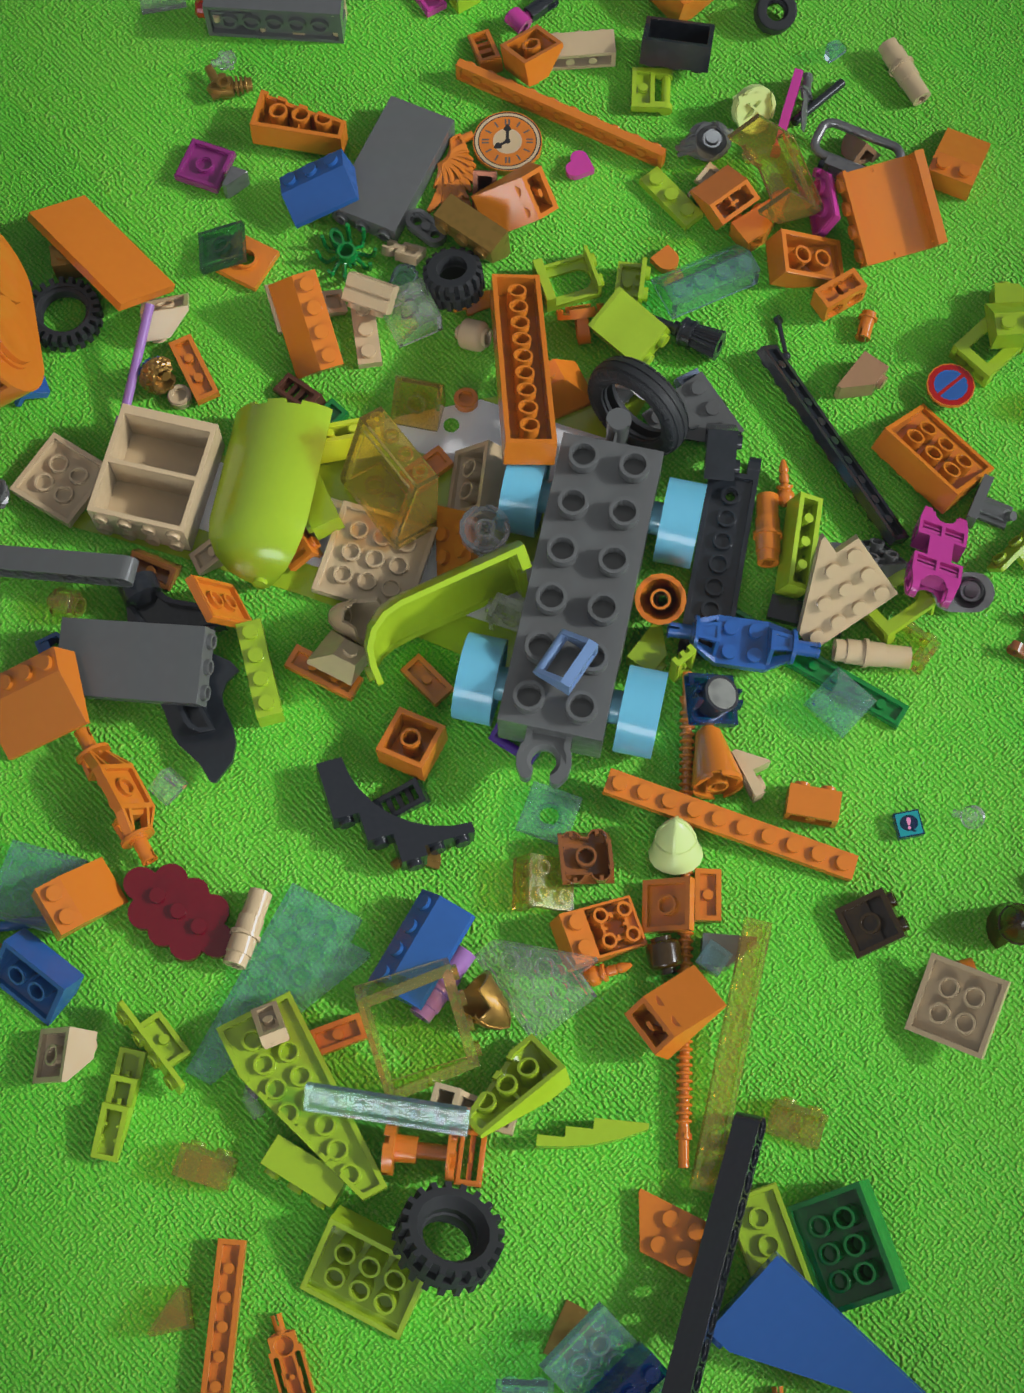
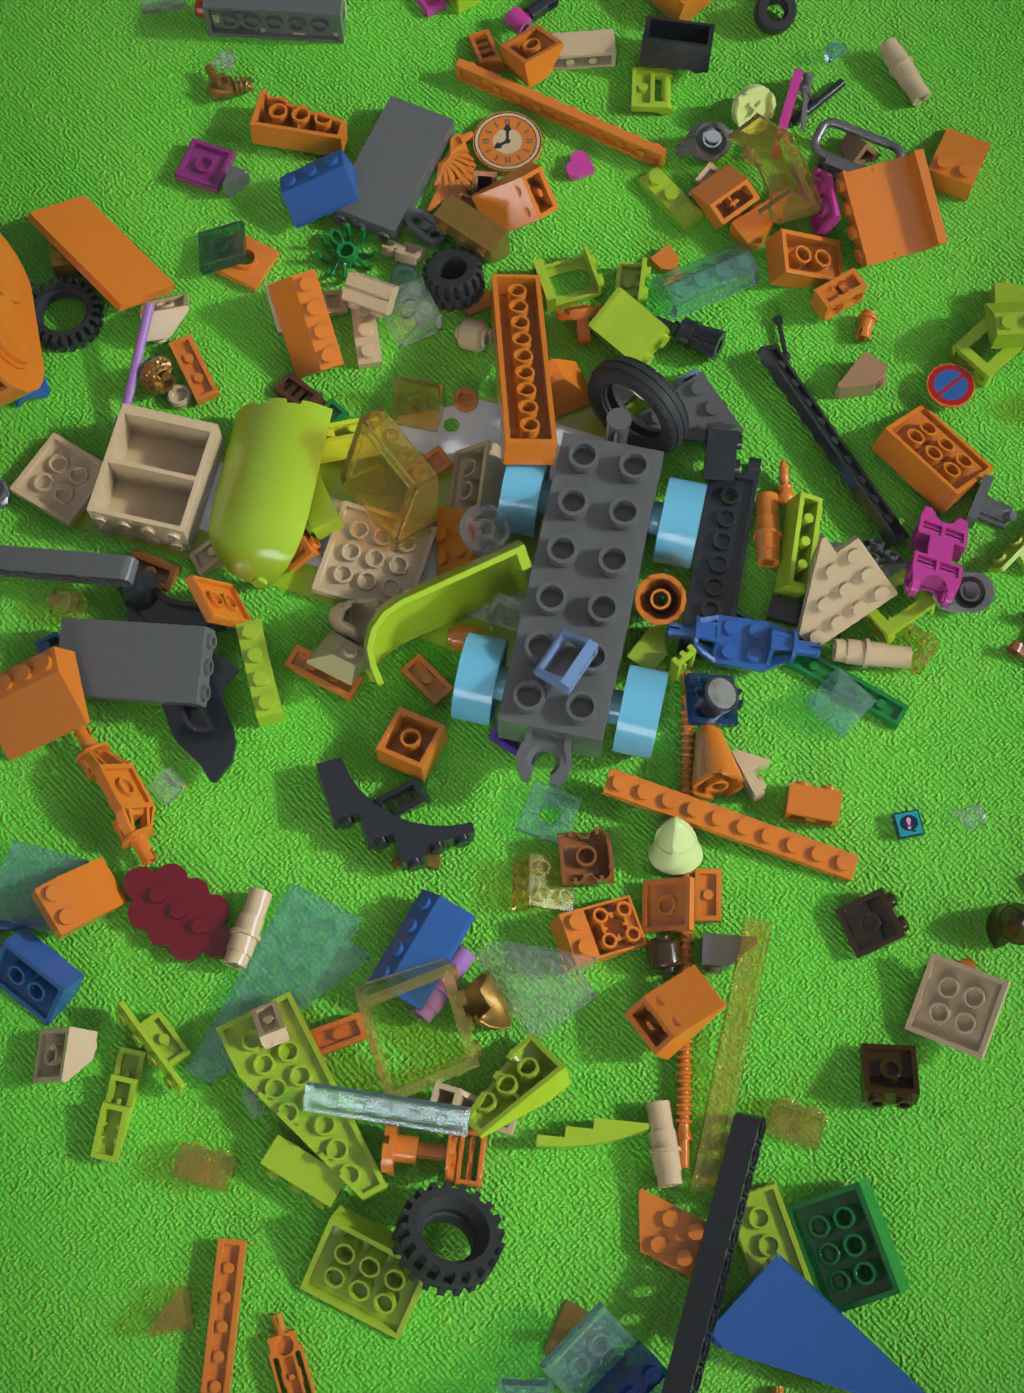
(459, 633): none -> orange brick
(596, 974): orange bar -> none
(664, 1144): none -> tan piece
(714, 958): clear light blue tile -> none
(889, 1075): none -> dark brown plate

